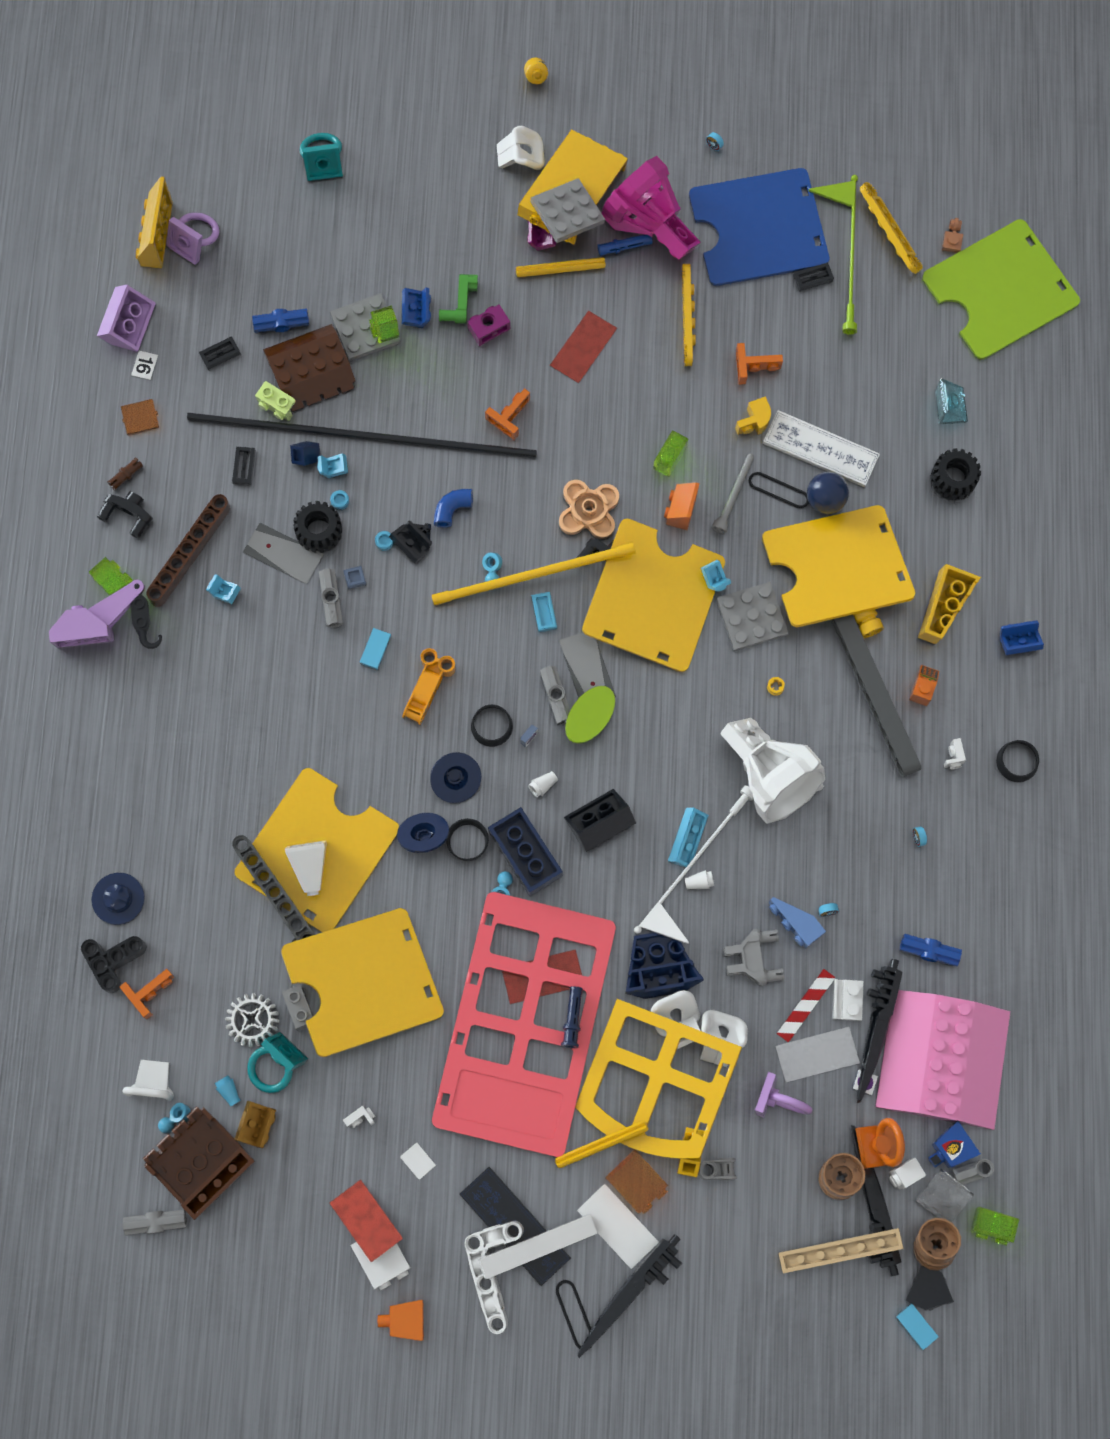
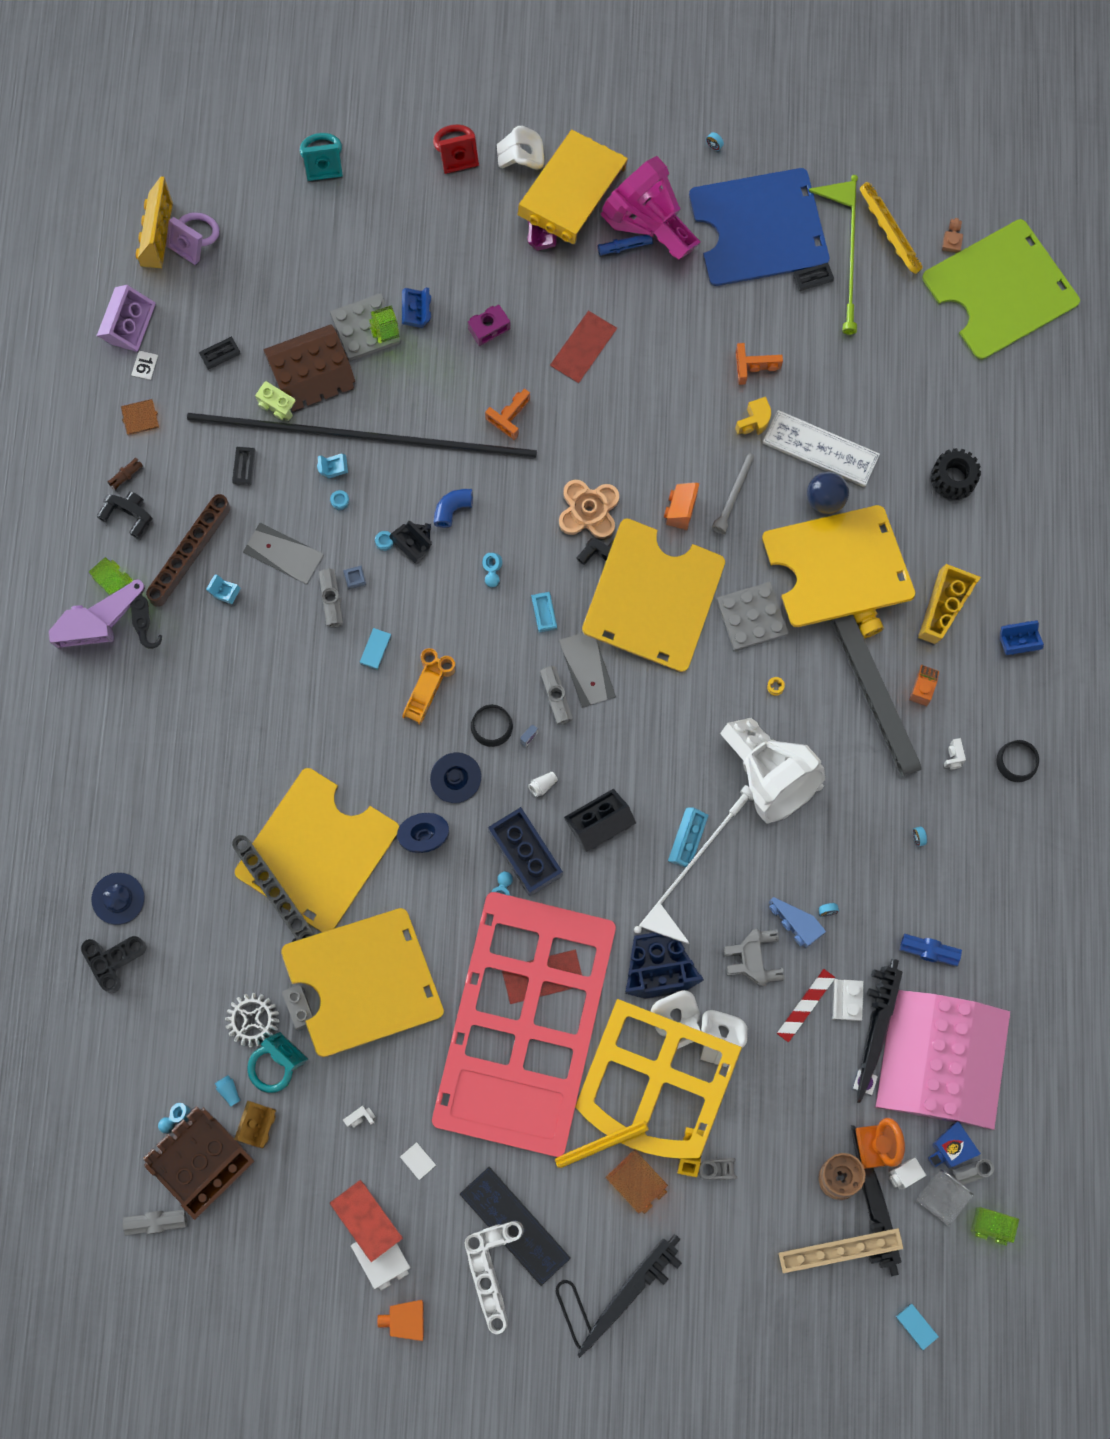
(148, 992): orange bracket -> none
(151, 1081): white piece -> none
(280, 320): blue piece -> none
(305, 453): dark blue panel -> none
(308, 864): white slope -> none
(313, 513): black tyre -> none
(457, 152): none -> red tile
(462, 822): black tyre -> none
(466, 283): bright green beam -> none
(536, 70): yellow head -> none
(537, 1246): white tile -> none
(560, 267): yellow axle -> none
(567, 210): light grey plate -> none
(571, 1027): dark blue pin -> none
(590, 714): lime shield -> none
(618, 1226): white sticker -> none
(619, 551): yellow piece -> none
(670, 453): clear neon green brick -> none
(688, 322): yellow plate -> none
(701, 880): white cone -> none
(715, 576): medium azure bracket -> none
(771, 1096): lavender tile -> none
(775, 496): black piece -> none
(817, 1054): flat silver sticker -> none
(929, 1290): black slope -> none
(938, 1233): medium nougat wheel -> none
(950, 403): clear light blue slope -> none

